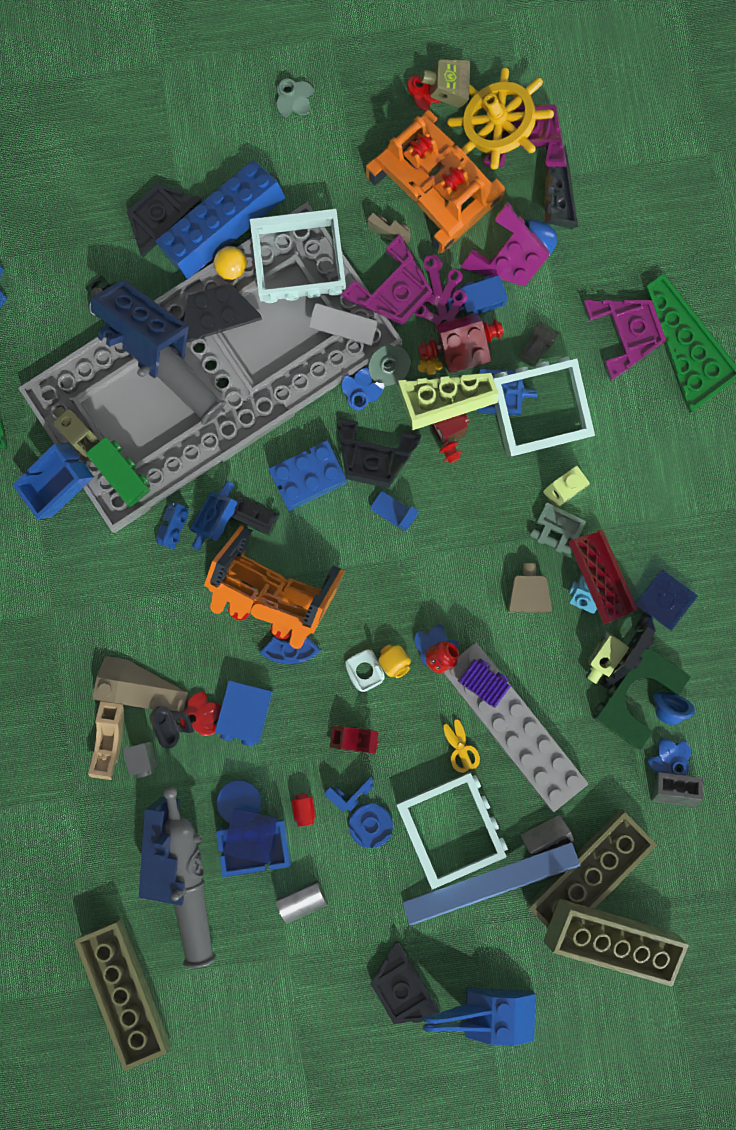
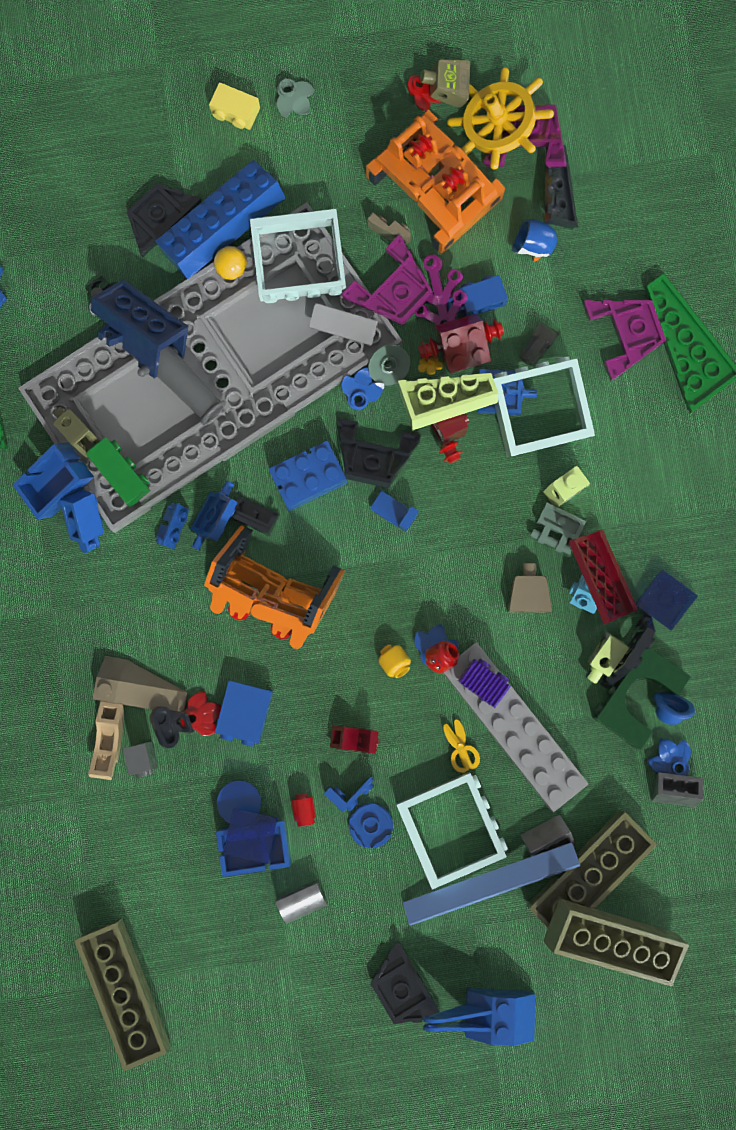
(82, 519): none -> blue brick
(174, 875): piece -> none
(217, 312): black wing -> none
(234, 106): none -> light yellow brick
(284, 653): blue tile -> none
(377, 676): light aqua piece -> none
(517, 258): magenta wing -> none

